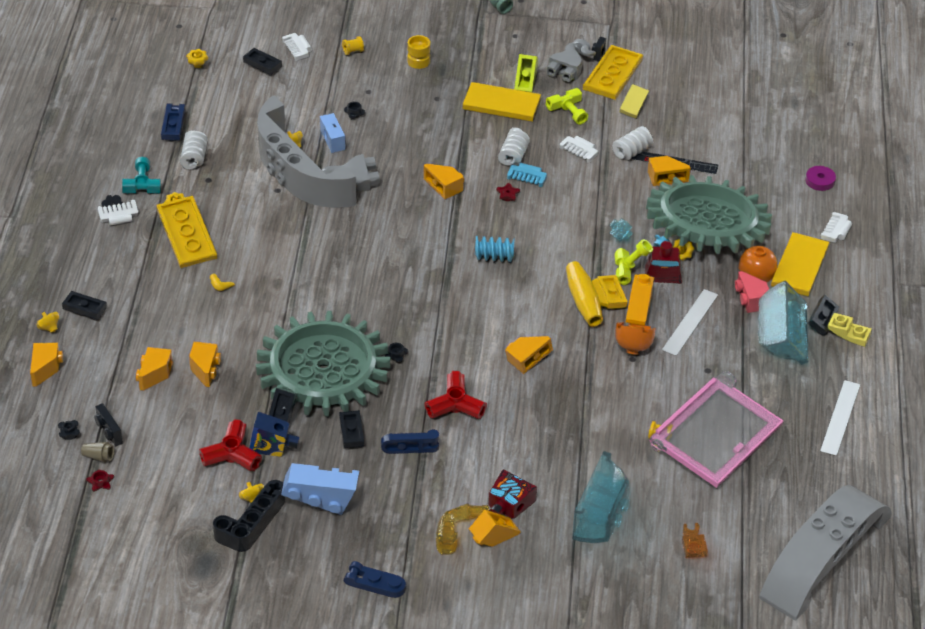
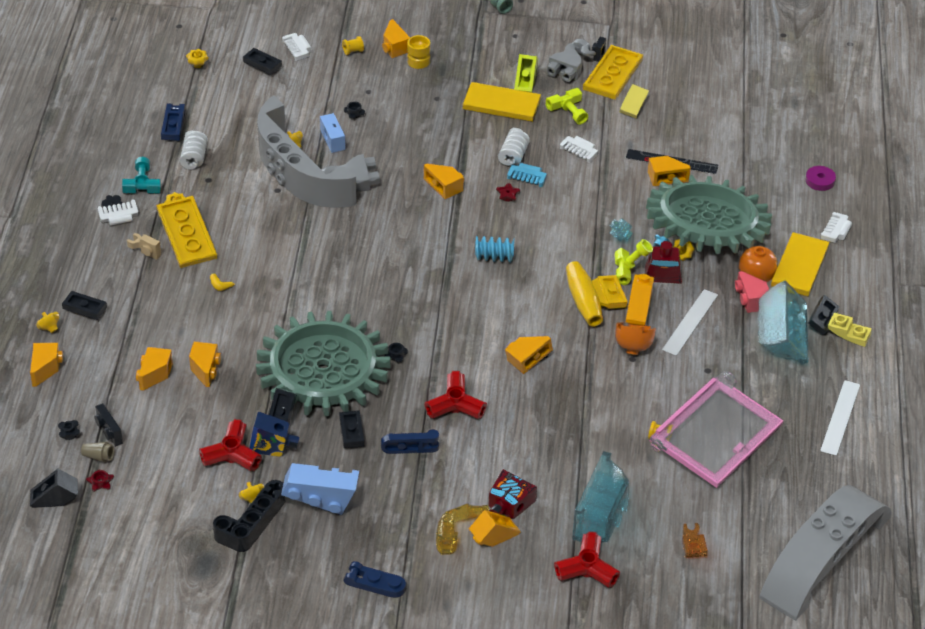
(54, 490): none -> black slope
(148, 245): none -> tan plate
(395, 40): none -> light orange slope
(588, 563): none -> red piece
(633, 143): white piece -> none

